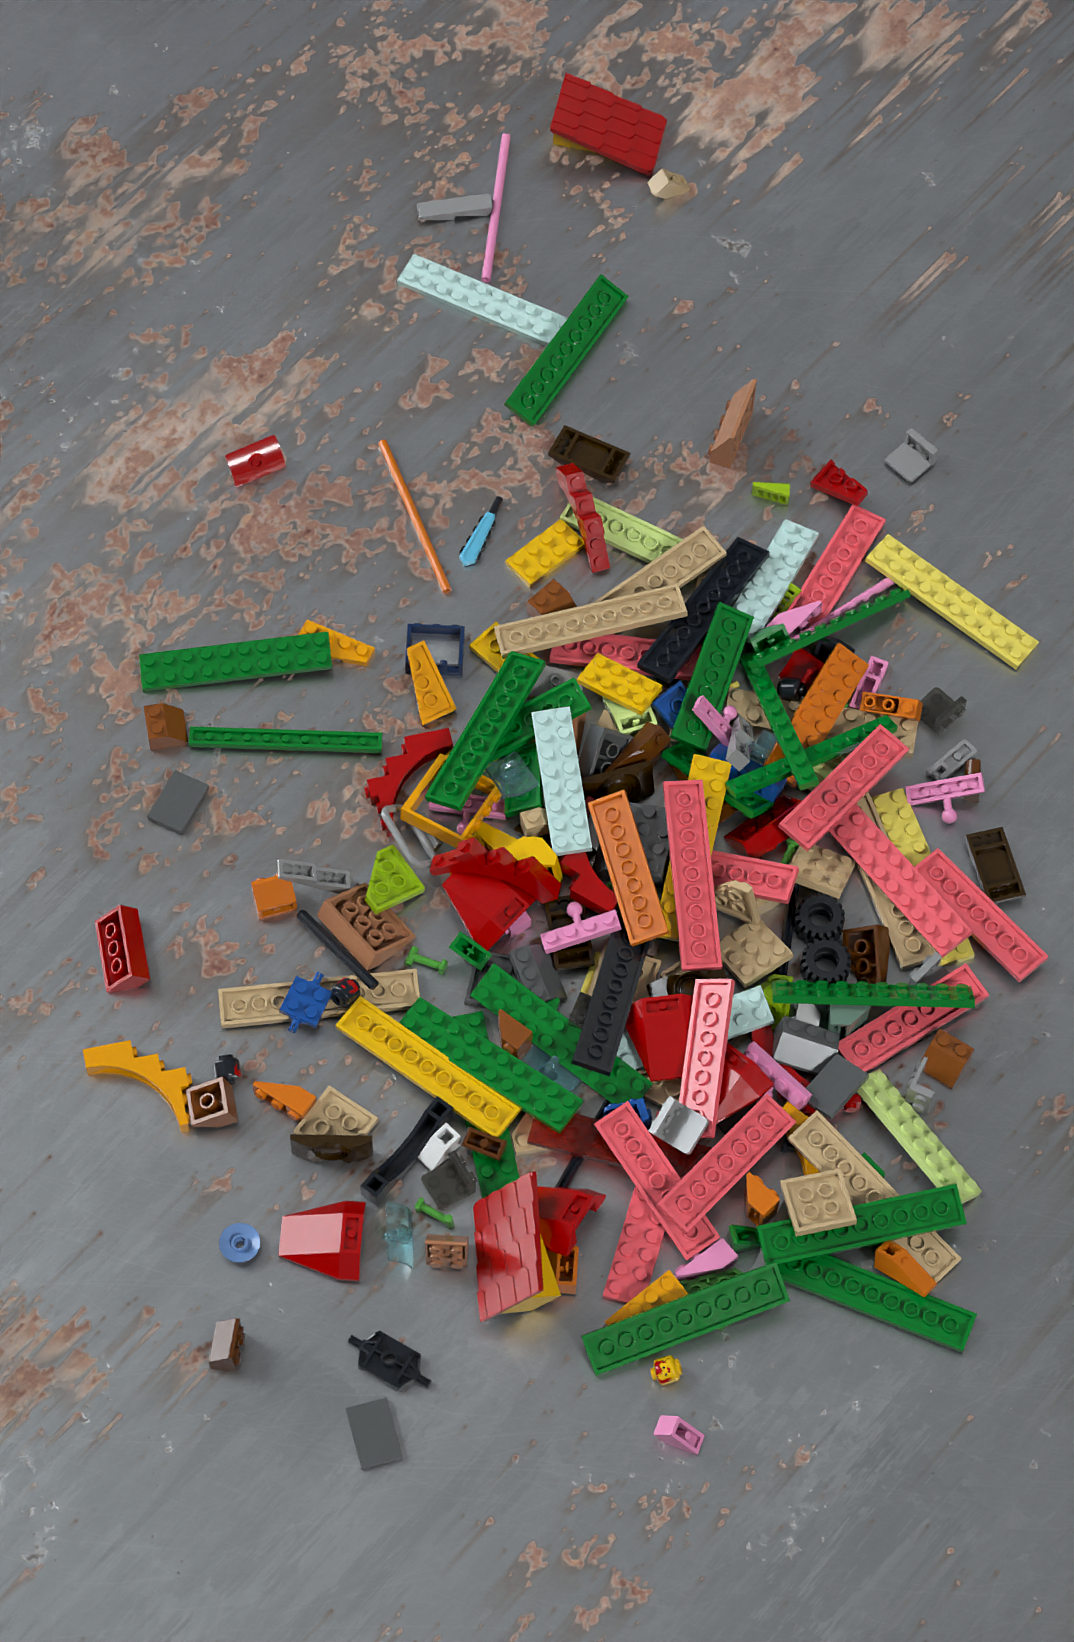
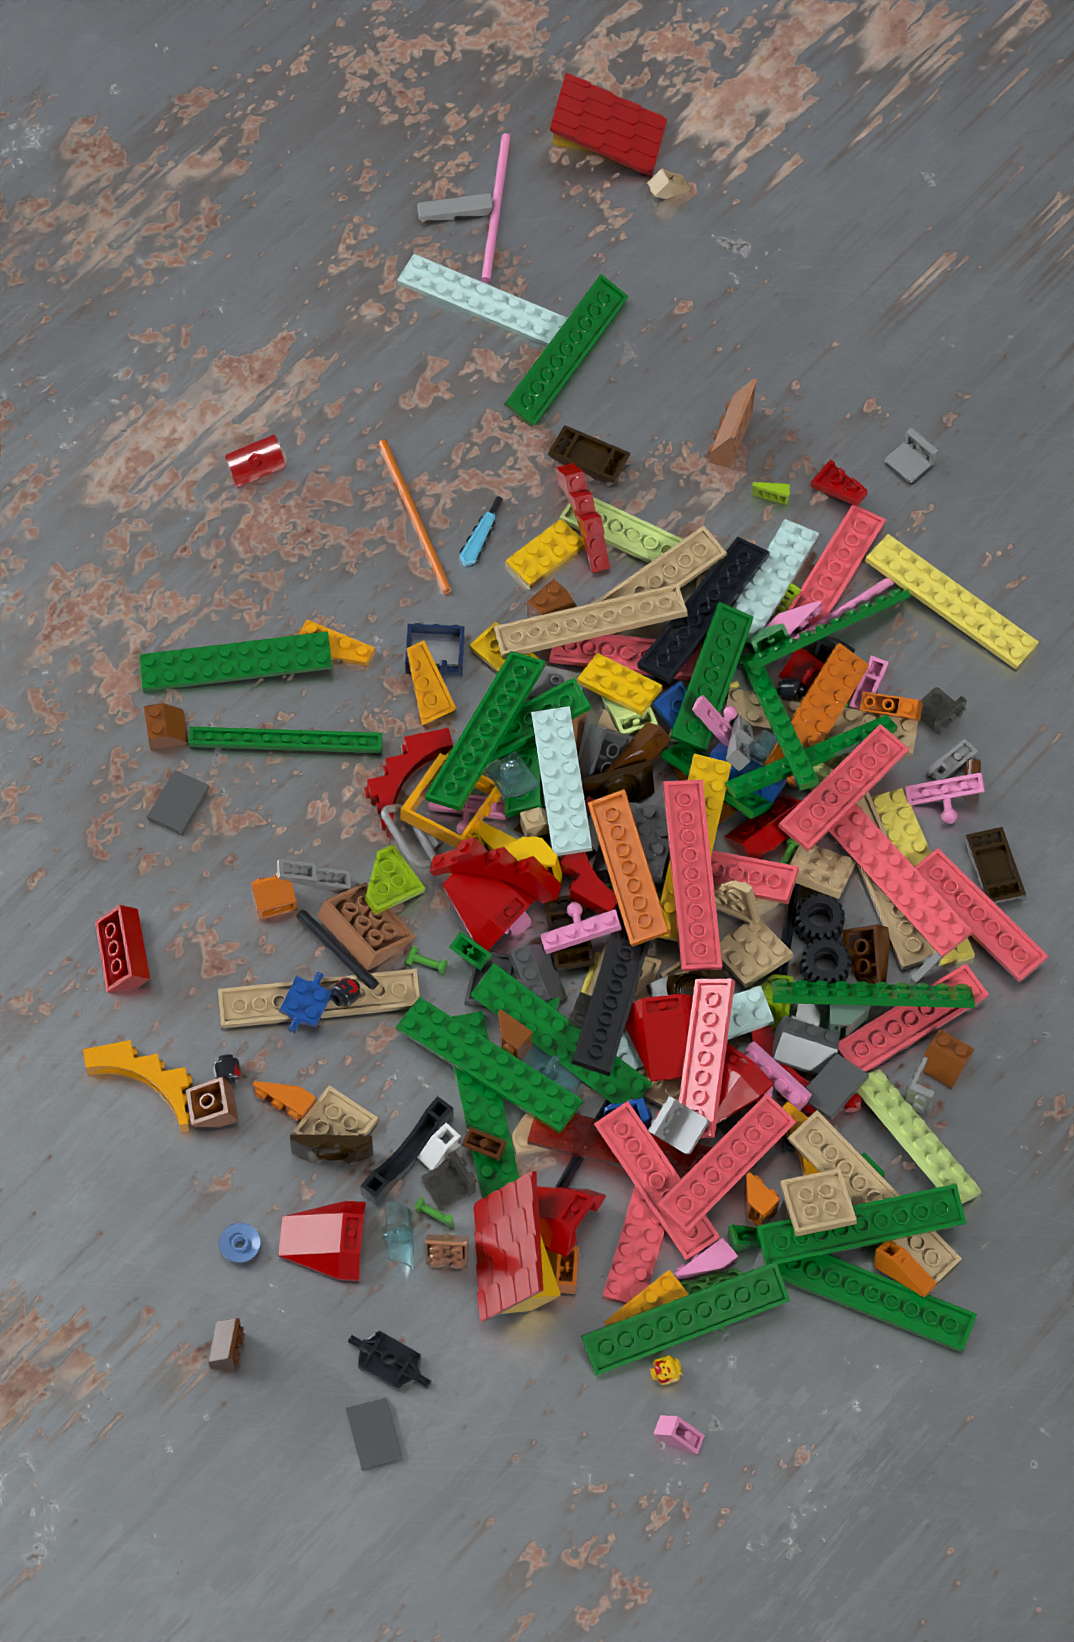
(427, 1067): yellow plate -> none

